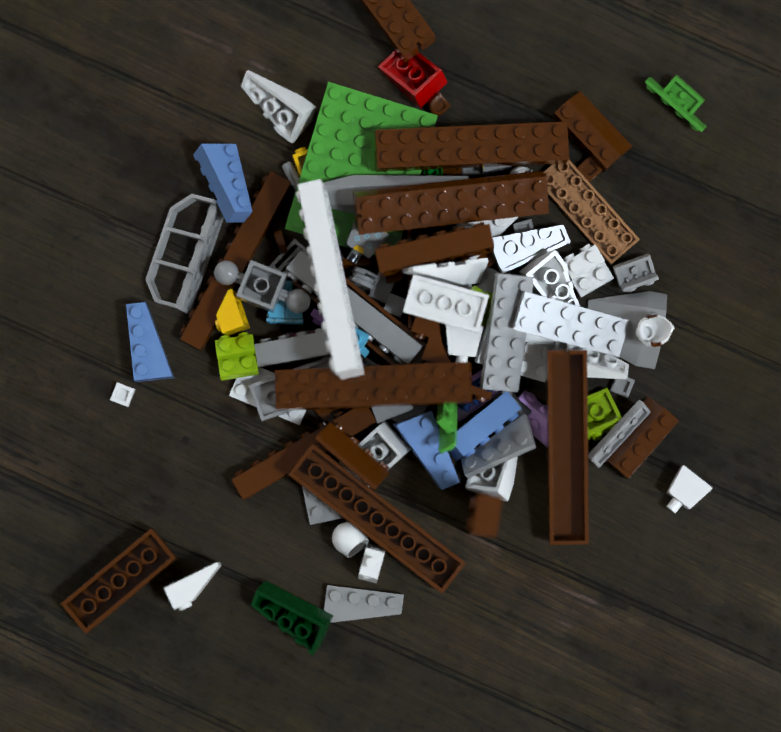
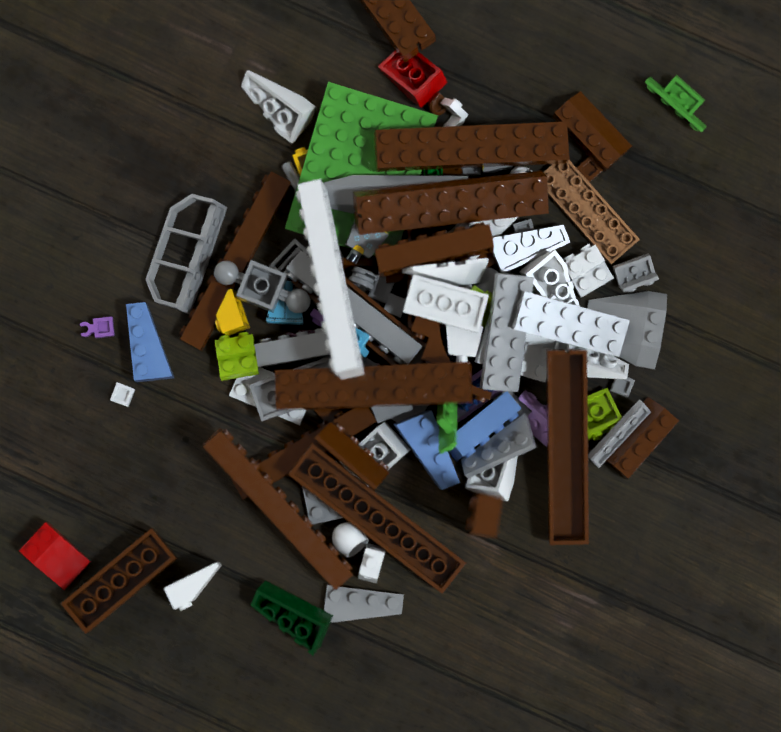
(55, 555): none -> red slope
(101, 327): none -> medium lavender plate
(226, 179): medium blue wedge -> none
(280, 242): reddish brown tile -> none
(280, 511): none -> reddish brown piece
(458, 114): none -> white bracket
(654, 330): white hair -> none
(686, 490): white torso -> none

